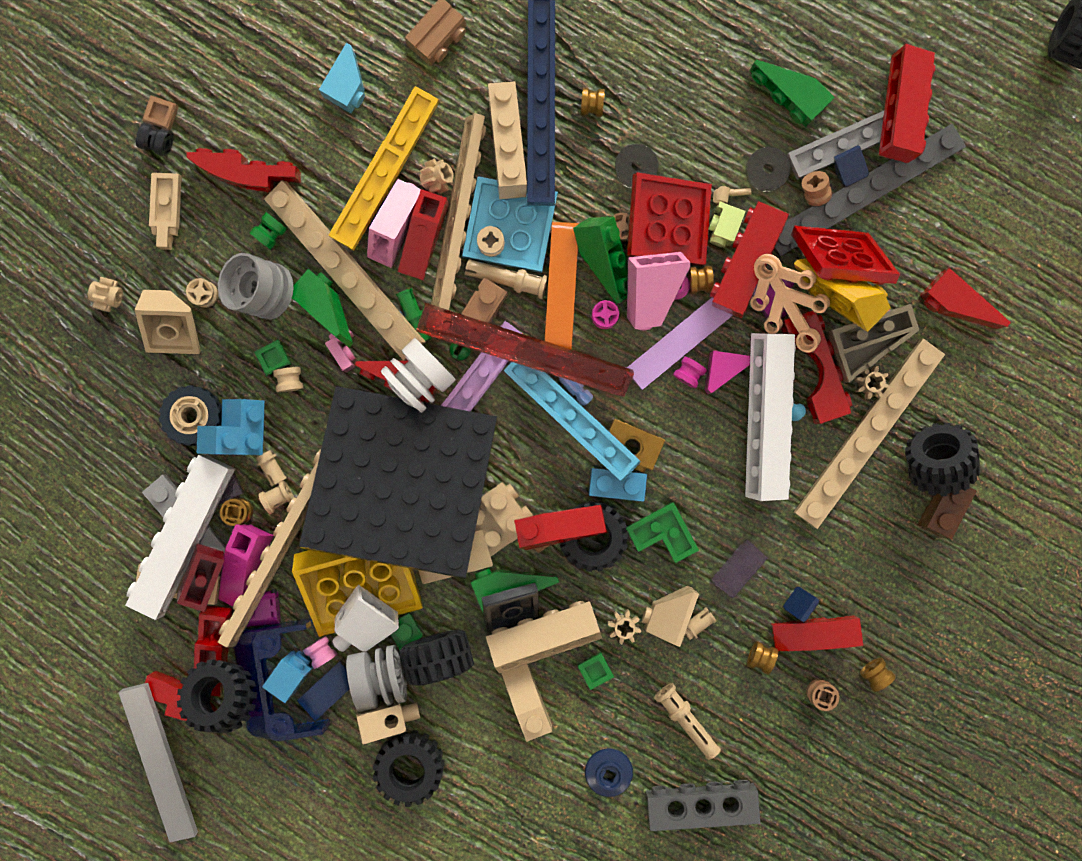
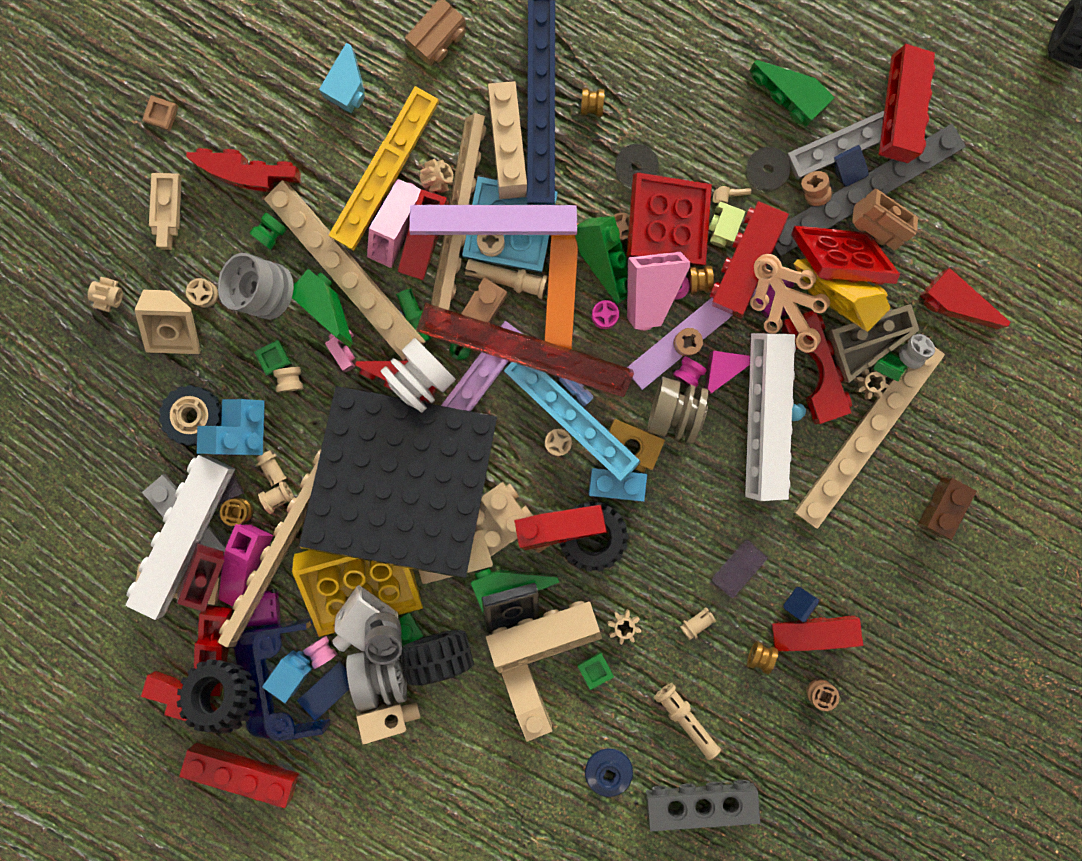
(155, 139): black wheel -> none
(158, 762): light grey tile -> none
(239, 775): none -> red brick
(383, 638): none -> flat silver wheel
(402, 789): black tyre -> none
(493, 219): none -> lavender tile
(558, 442): none -> tan wheel
(663, 525): green plate -> none
(671, 615): tan slope -> none
(678, 410): none -> dark tan wheel
(685, 346): none -> medium nougat wheel
(877, 674): pearl gold wheel -> none
(884, 219): none -> medium nougat brick
(891, 366): none -> green tile
(916, 351): none -> light grey wheel
(944, 442): black tyre -> none

